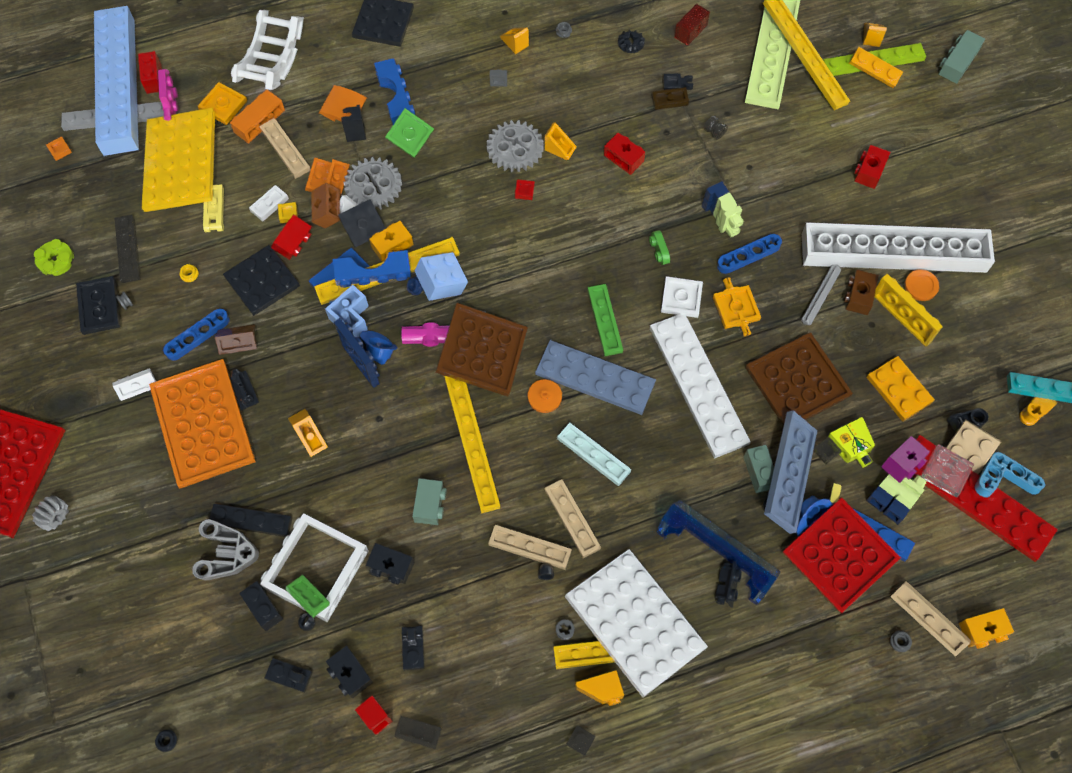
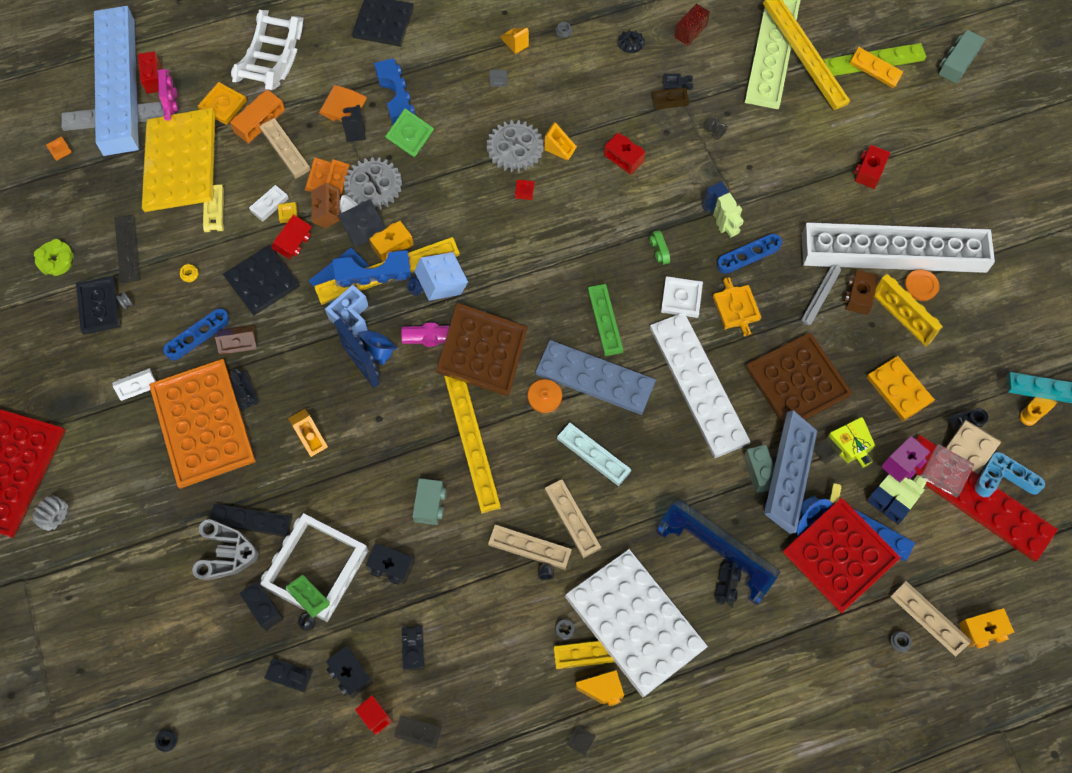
(873, 34): light orange slope -> none

